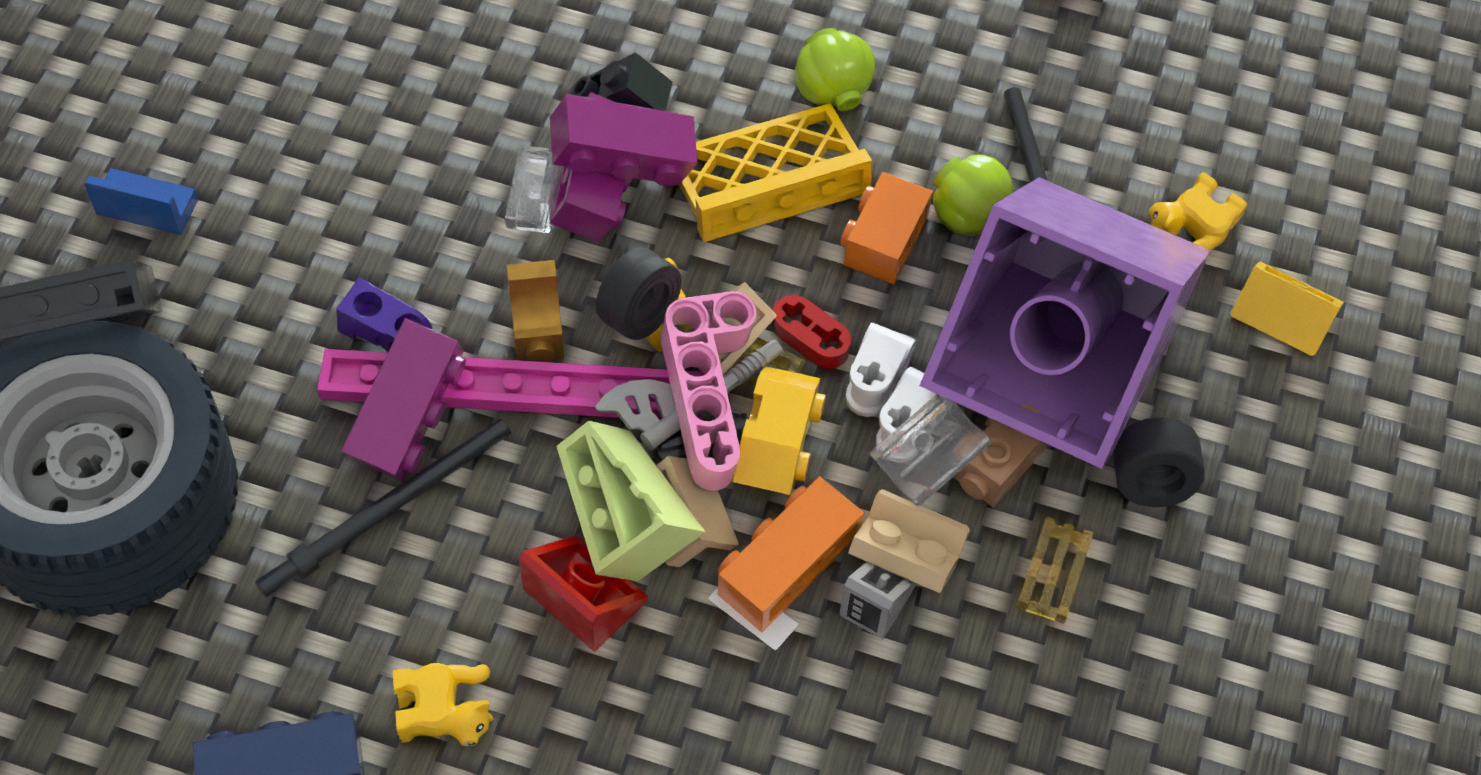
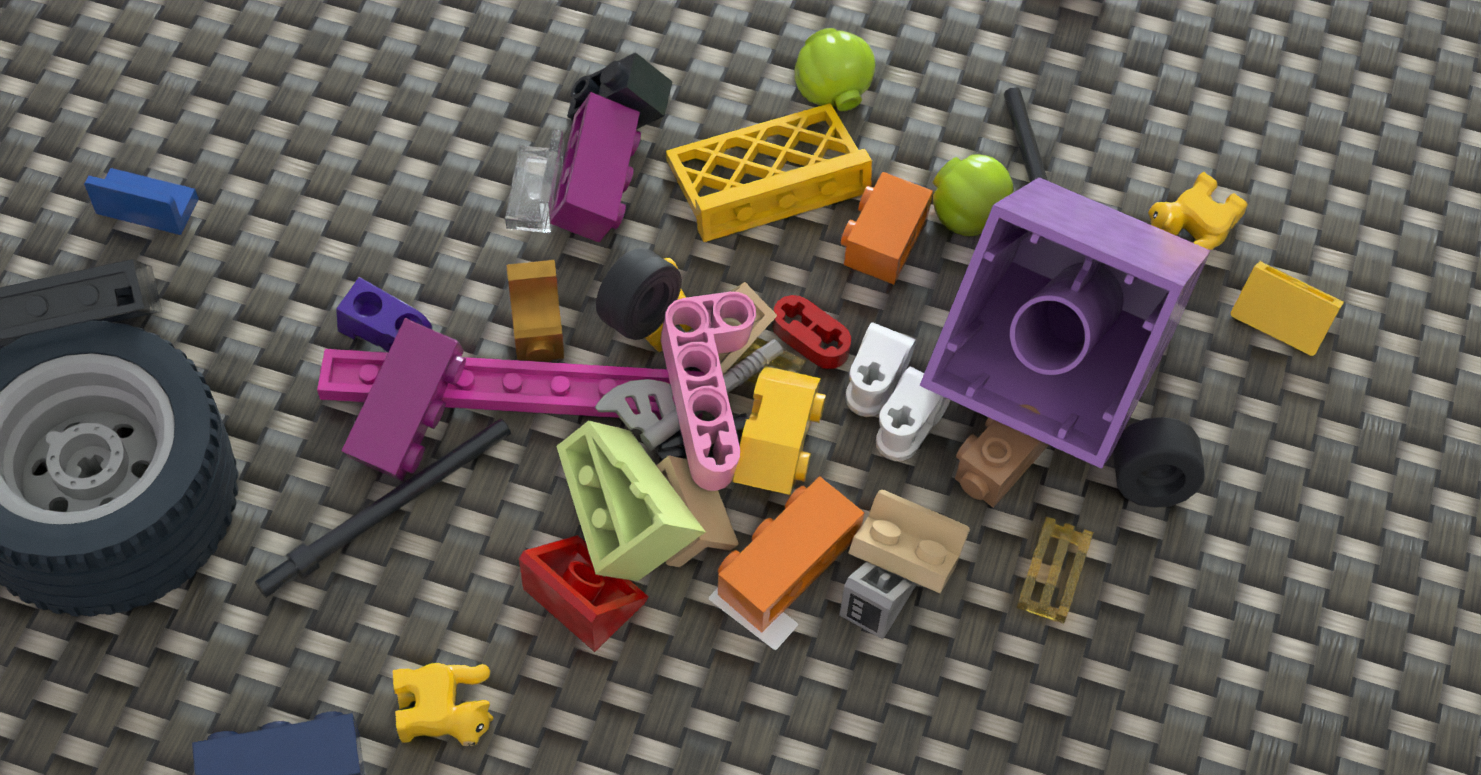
(622, 140): magenta brick -> none
(929, 449): clear panel -> none

